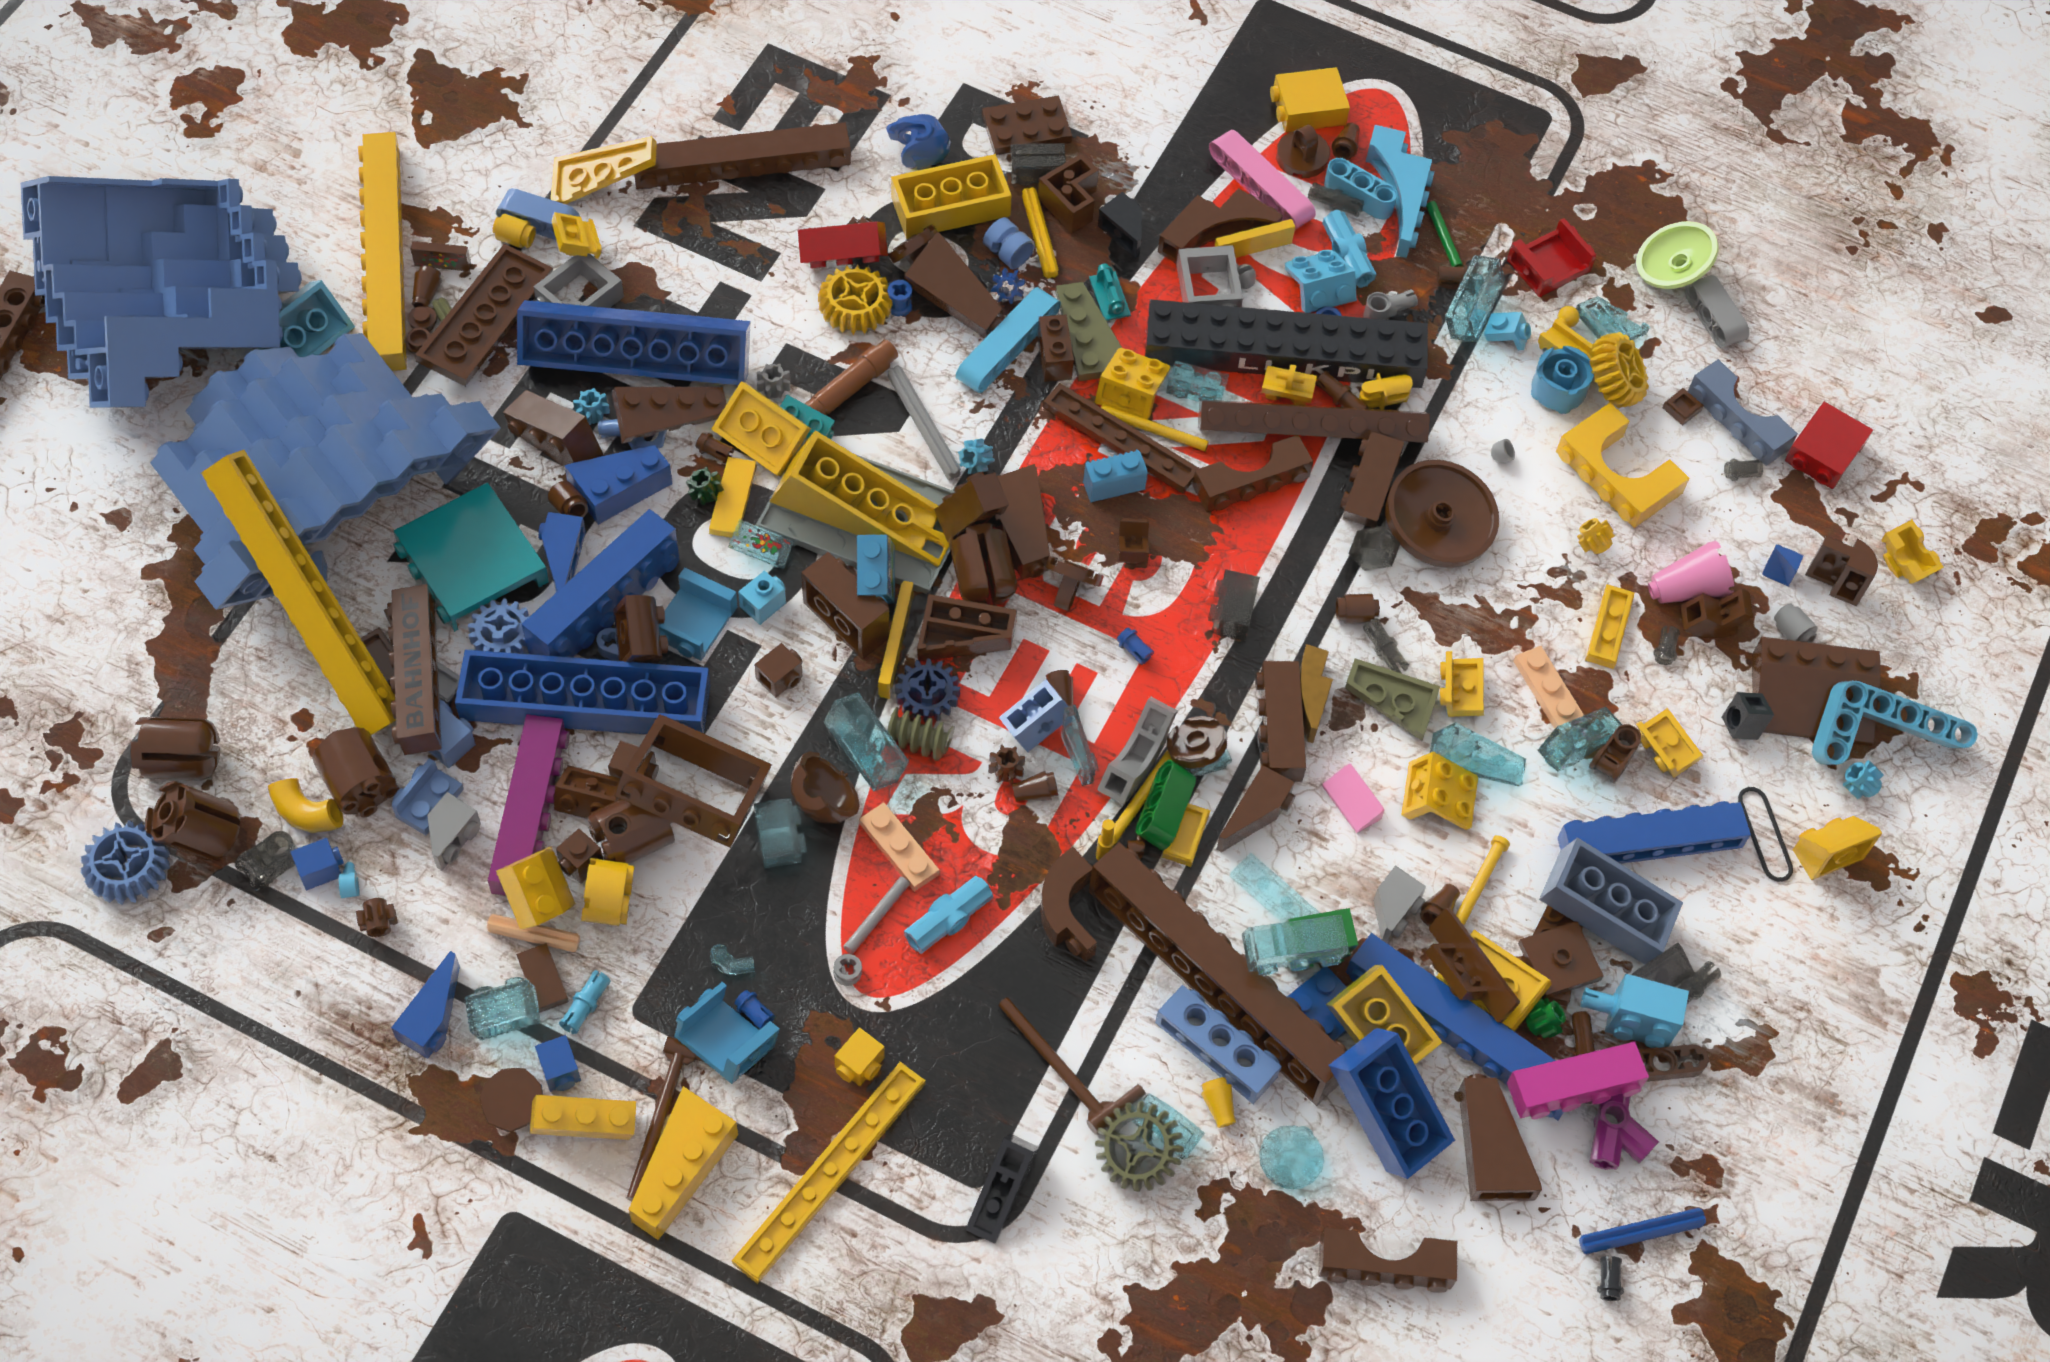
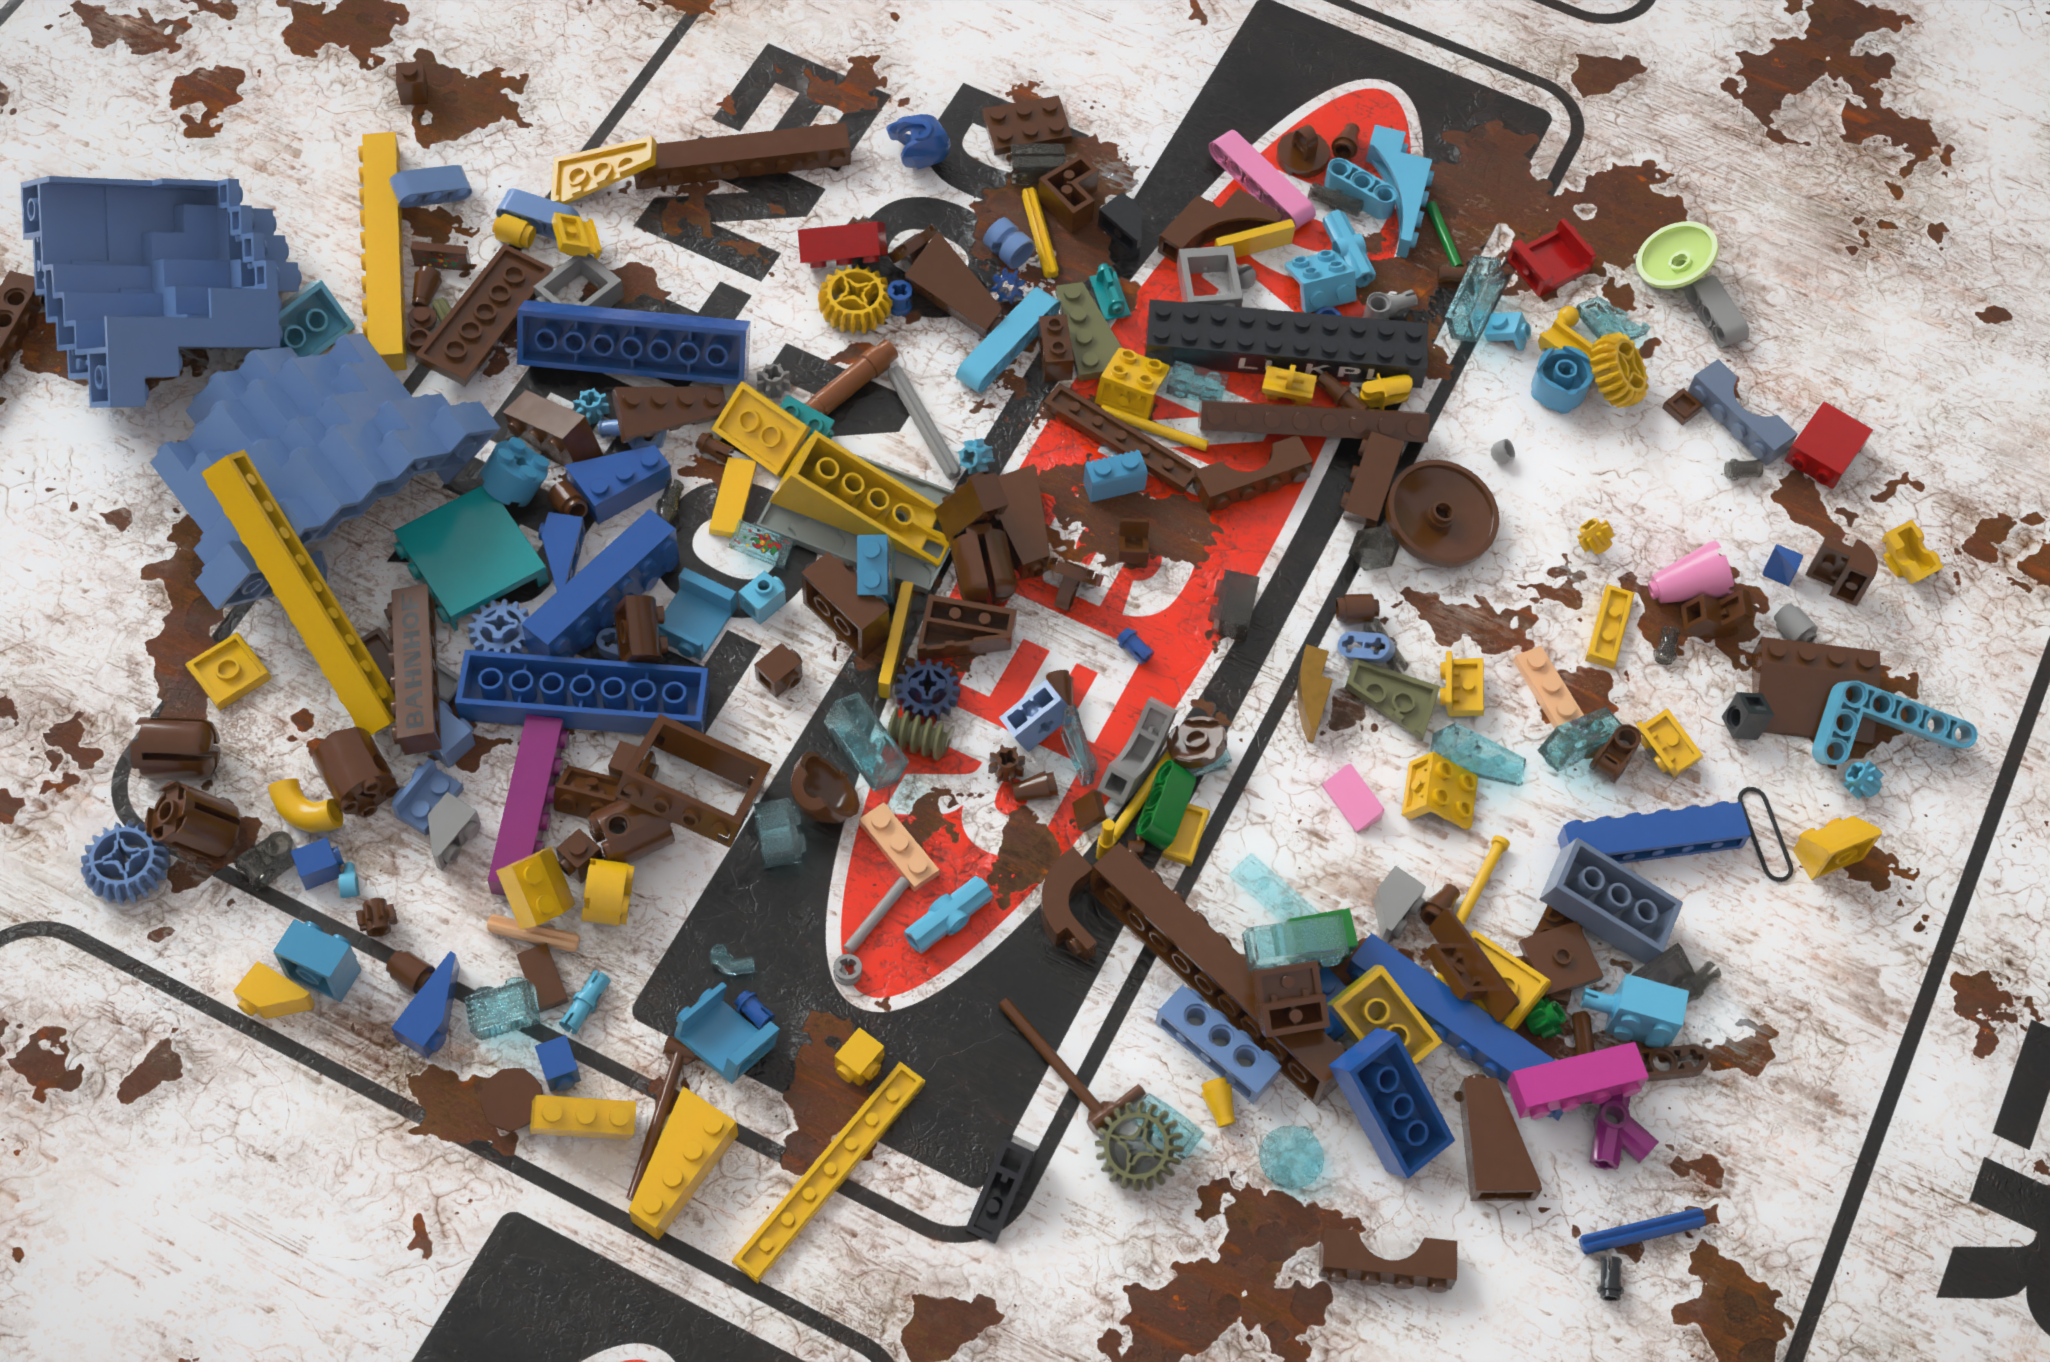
(228, 671): none -> yellow tile
(270, 994): none -> yellow slope
(317, 959): none -> dark azure brick
(409, 970): none -> reddish brown brick
(411, 83): none -> reddish brown brick
(430, 186): none -> medium blue beam
(513, 472): none -> dark azure brick
(667, 505): none -> clear smoke pin
(704, 485): dark green gear -> none
(951, 195): yellow brick -> none
(1089, 810): none -> reddish brown tile
(1258, 808): reddish brown slope -> none
(1281, 718): reddish brown brick -> none
(1289, 999): none -> reddish brown brick
(1310, 99): yellow brick -> none
(1366, 640): none -> medium blue beam
(1631, 497): yellow arch -> none

